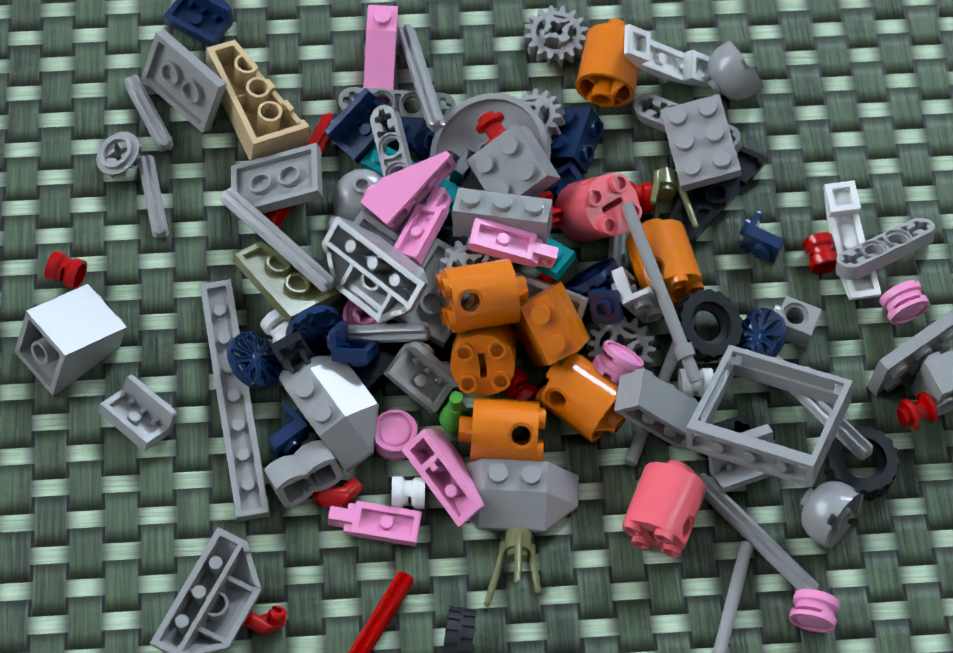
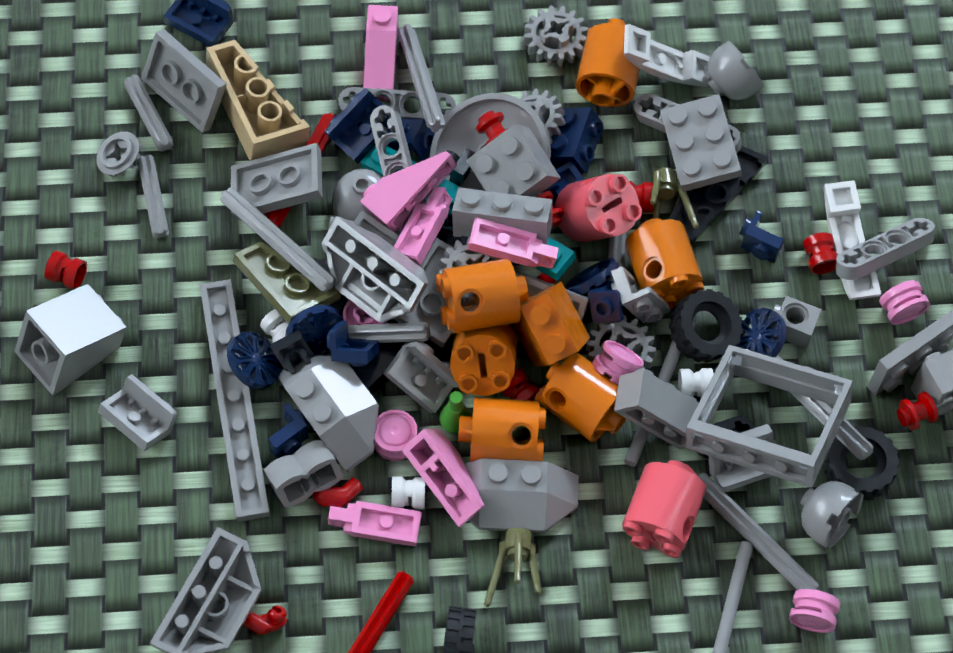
(684, 350): light grey bar -> none

